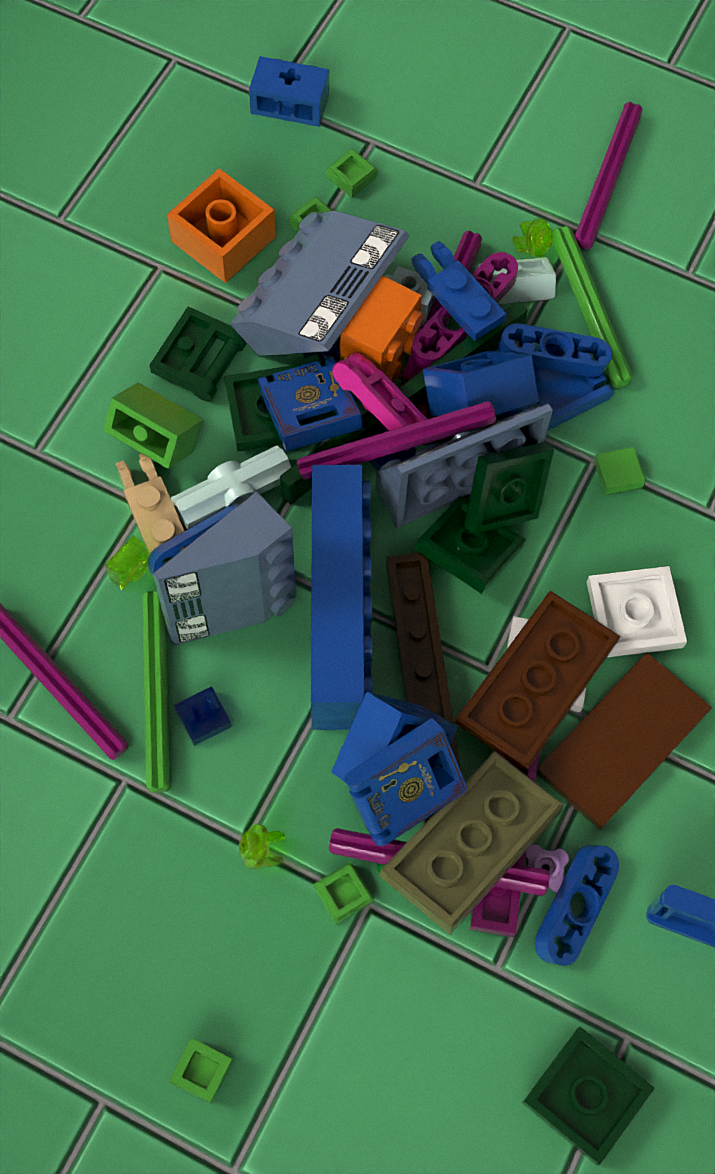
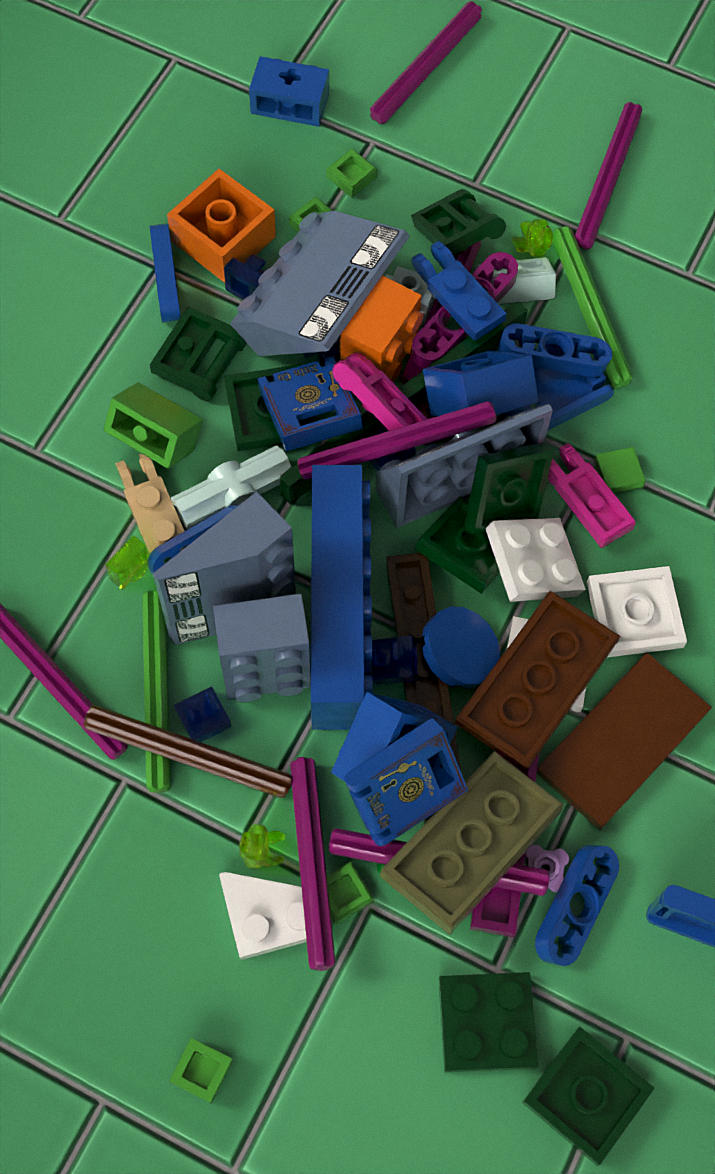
(165, 273): none -> blue beam
(187, 751): none -> reddish brown axle
(243, 278): none -> clear blue tile
(263, 647): none -> sand blue brick
(263, 914): none -> white wing
(312, 865): none -> magenta axle
(394, 660): none -> clear blue tile
(425, 62): none -> magenta axle
(445, 223): none -> dark green plate
(460, 647): none -> blue tile
(487, 1022): none -> dark green plate
(534, 558): none -> white plate
(590, 498): none -> dark pink hinge

